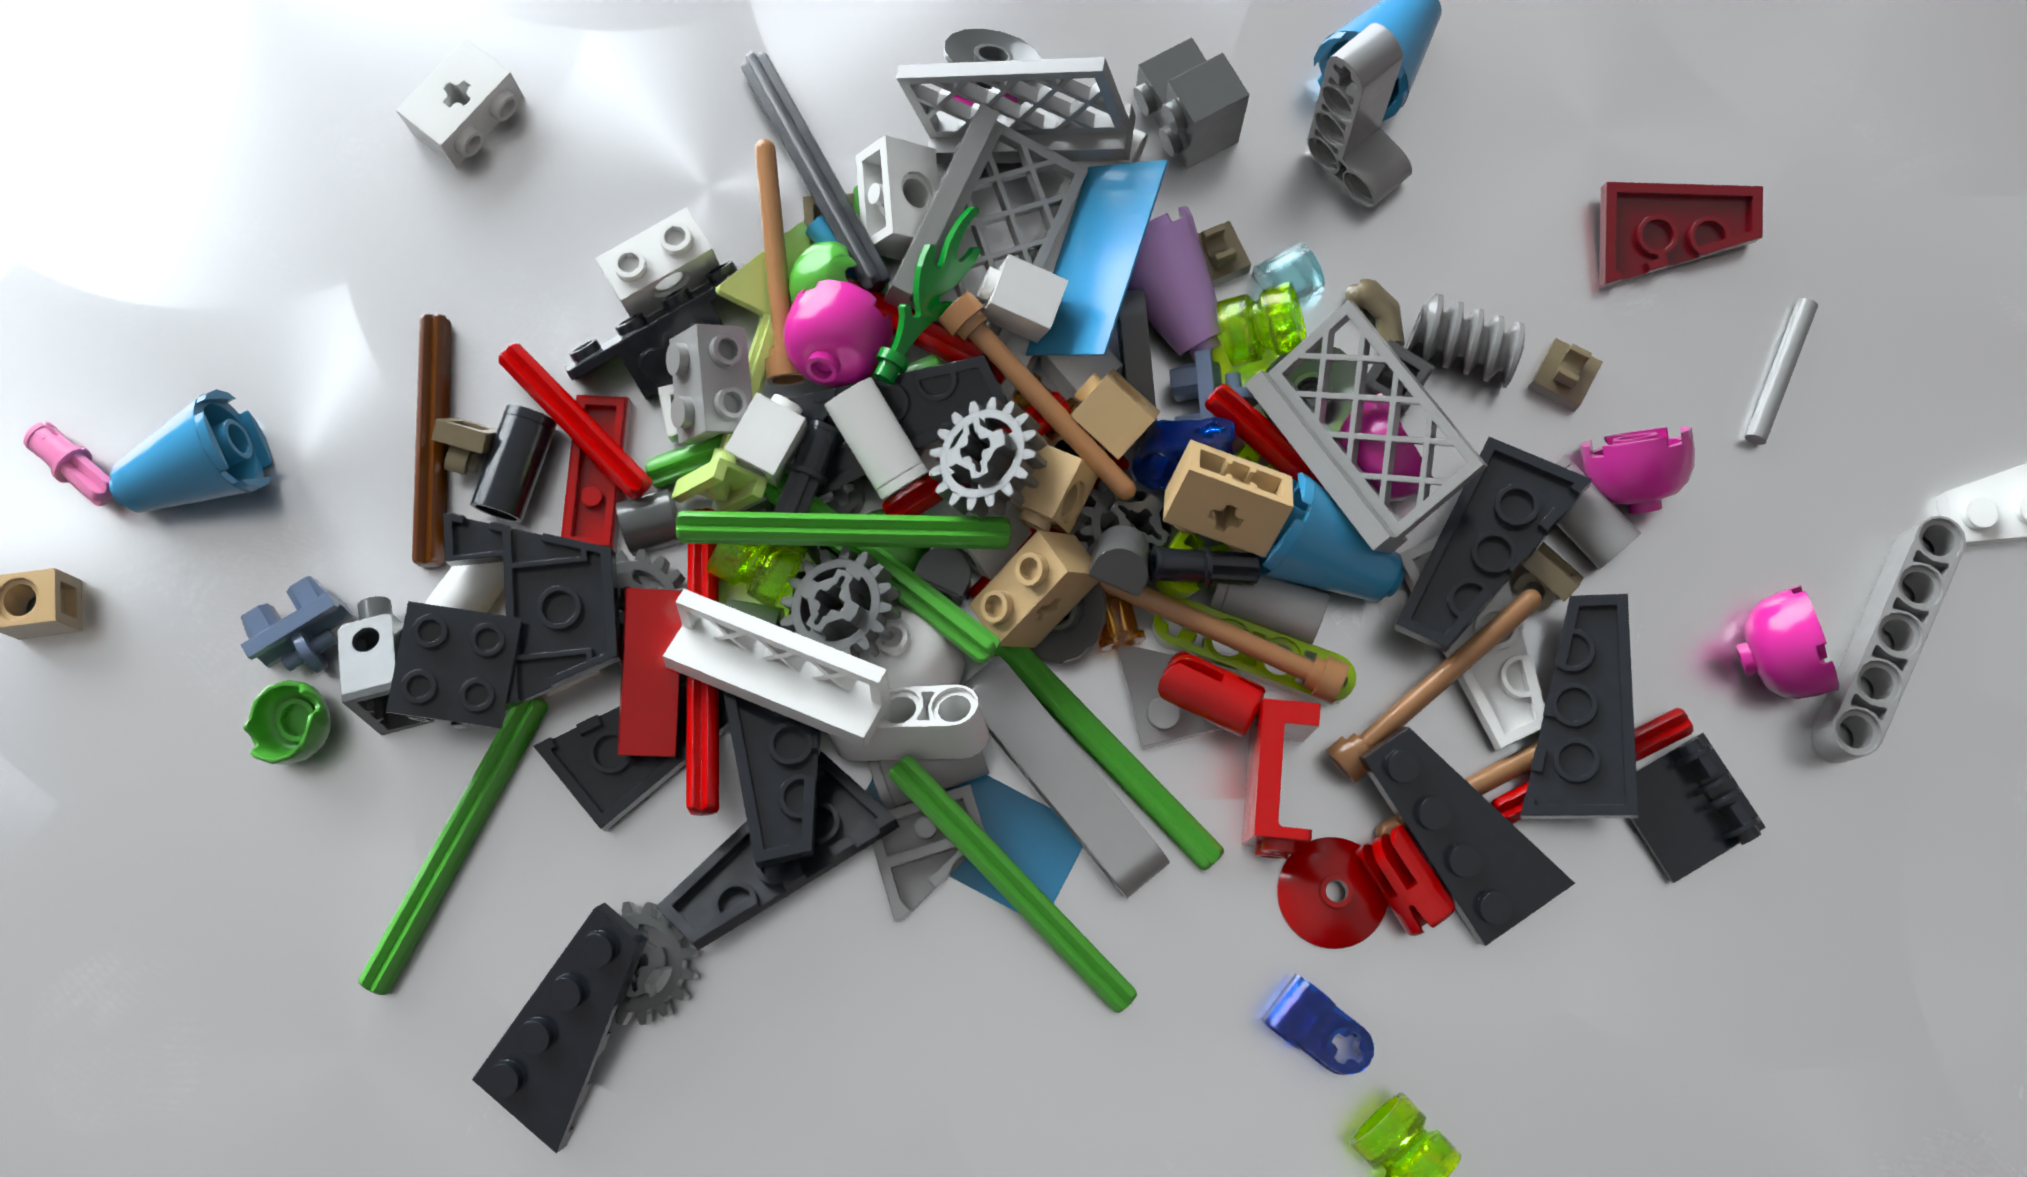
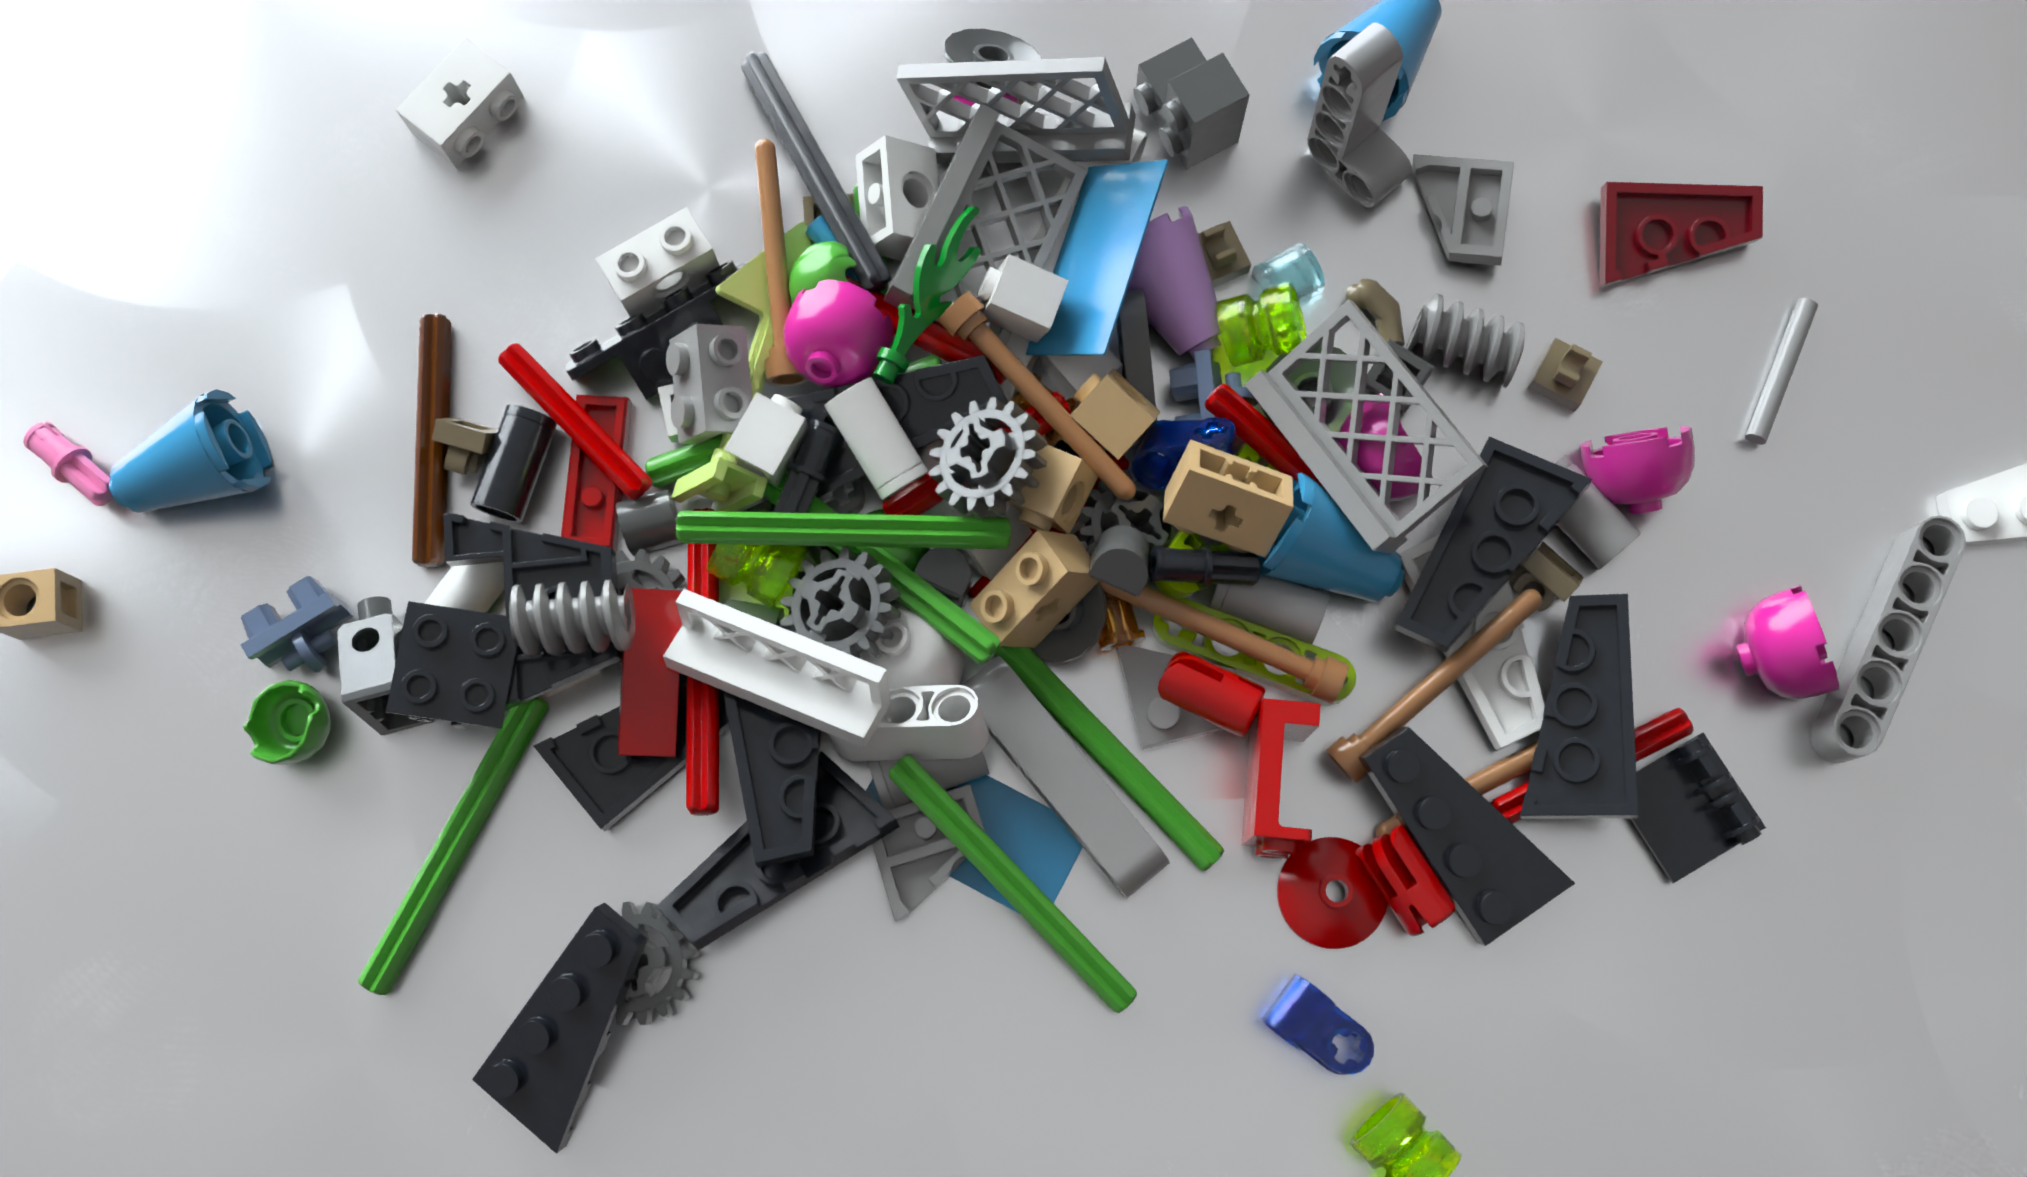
(572, 620): none -> light grey piece
(1466, 204): none -> light grey wing

